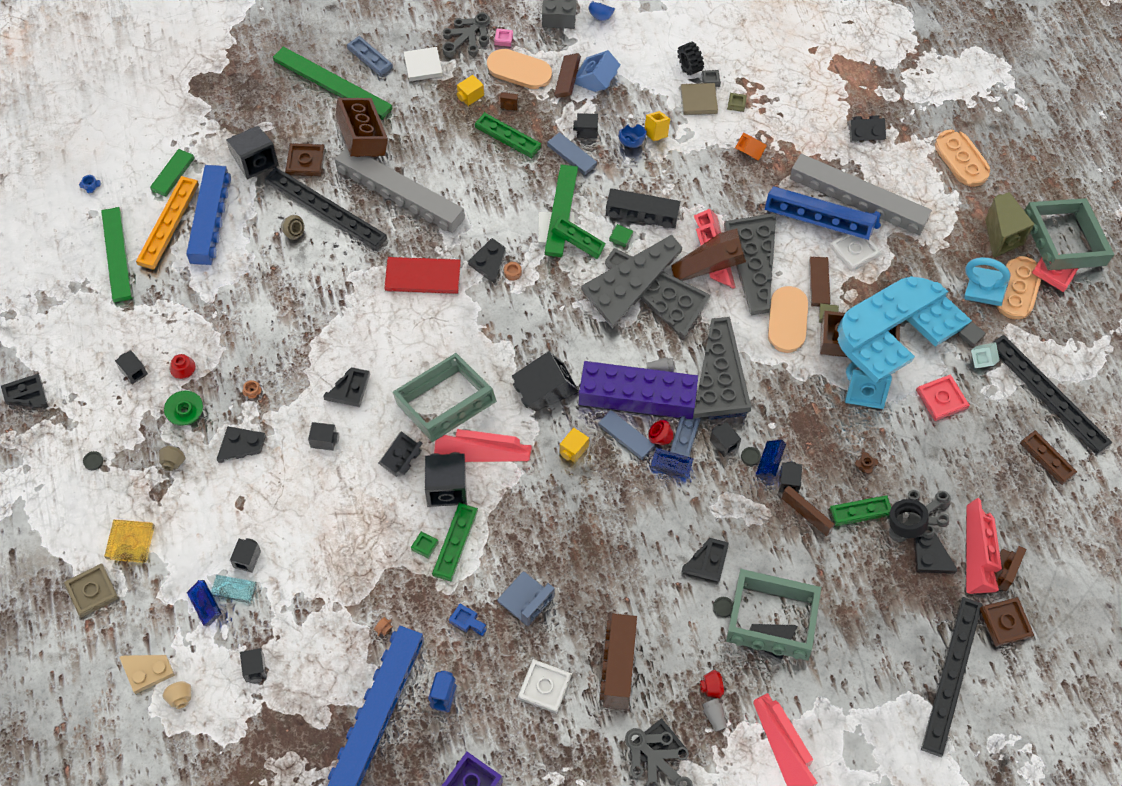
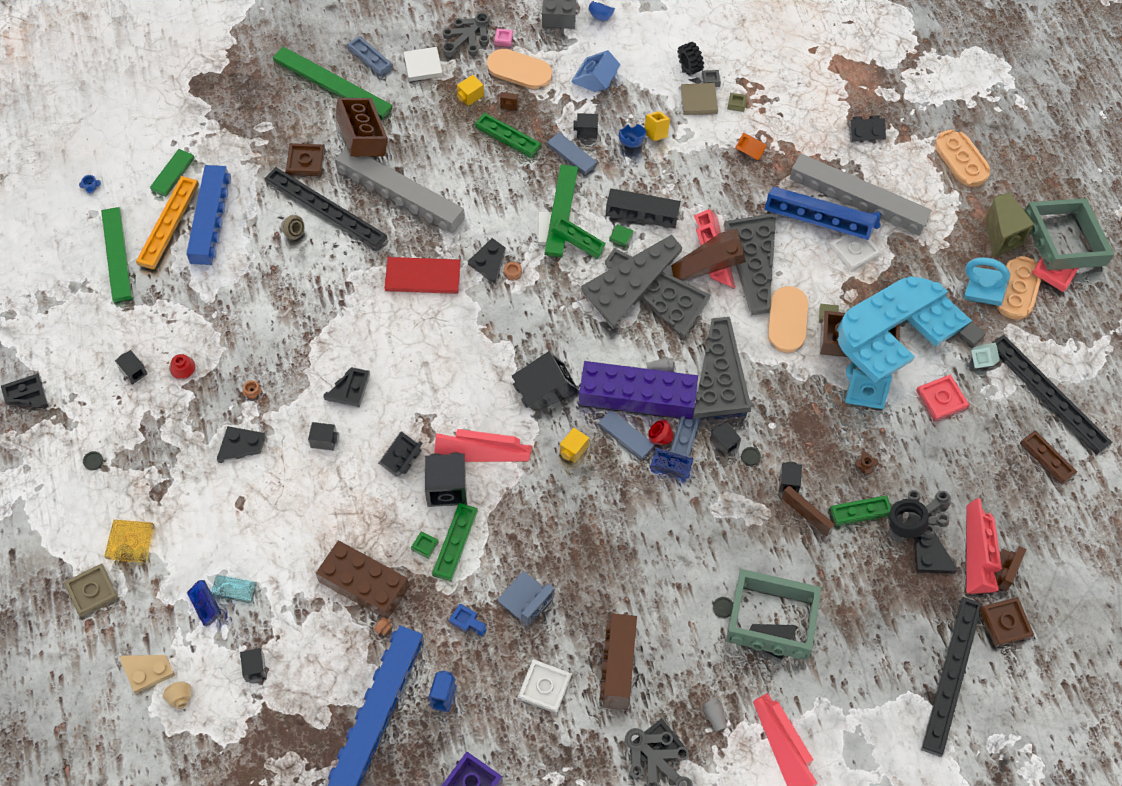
(171, 458): dark tan cone -> none
(180, 401): green dish -> none
(245, 554): black brick -> none
(253, 152): black slope -> none
(362, 579): none -> reddish brown brick
(454, 416): sand green window -> none
(567, 75): reddish brown tile -> none
(708, 560): black wing -> none
(712, 684): red cone -> none
(771, 458): clear blue plate -> none
(819, 281): reddish brown tile -> none

